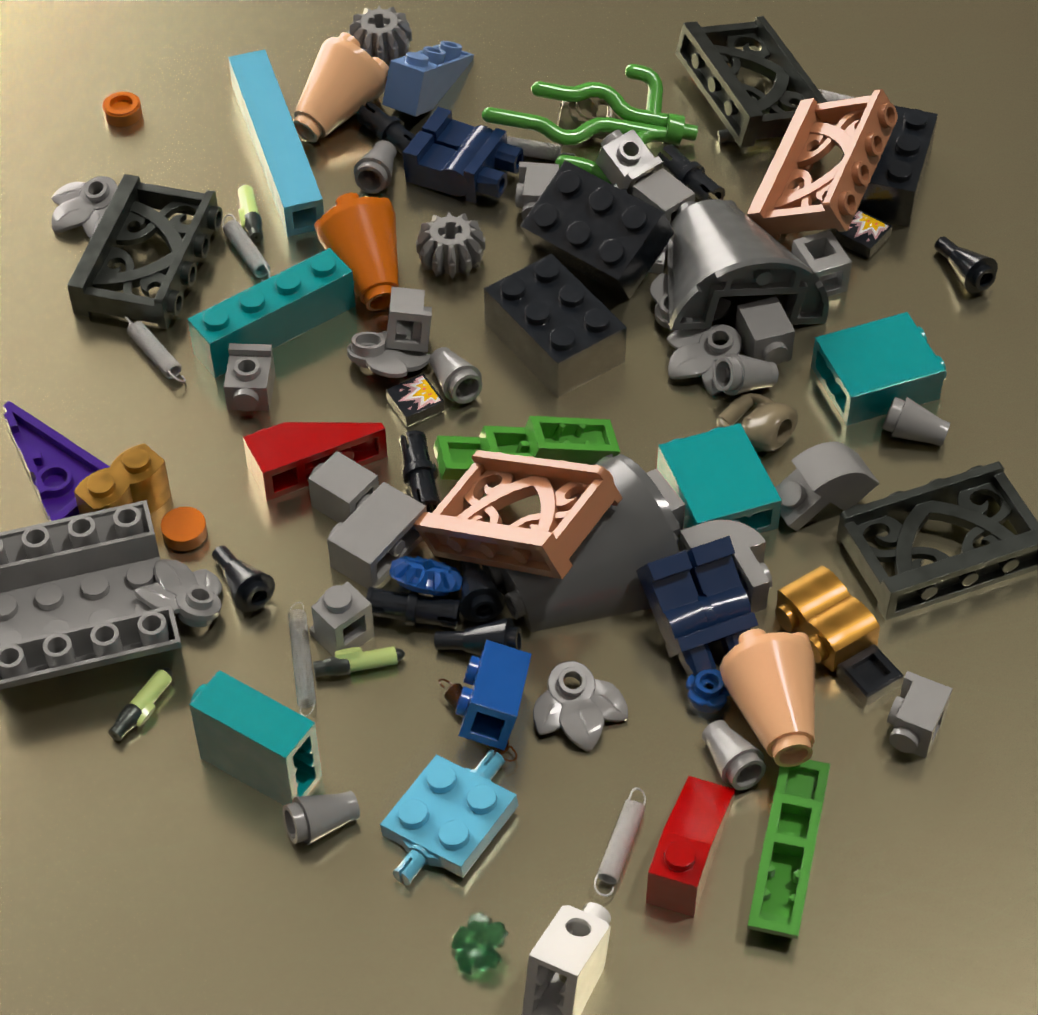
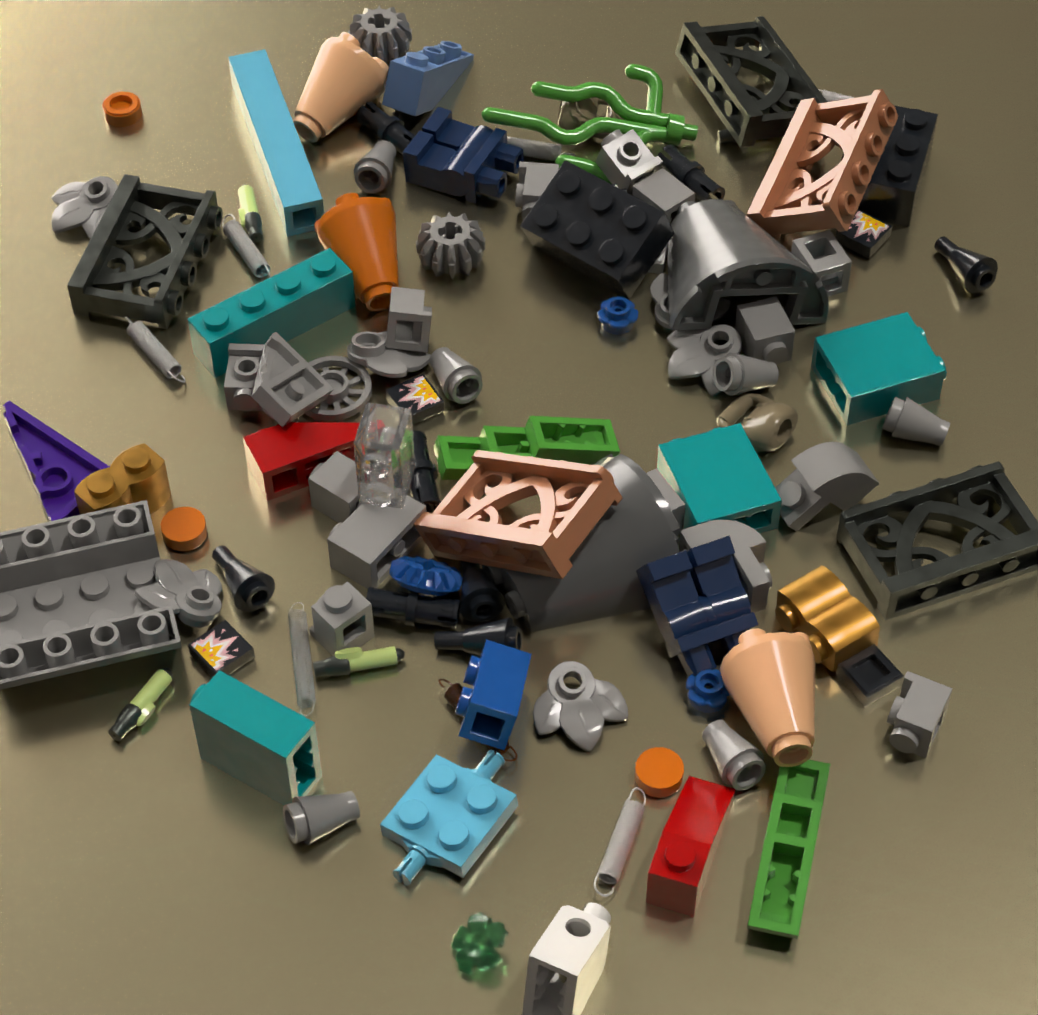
(221, 649): none -> black tile
(287, 383): none -> light grey wing
(341, 385): none -> light grey wheel
(384, 455): none -> clear brick
(555, 325): black brick -> none
(617, 315): none -> blue plate
(659, 772): none -> orange tile

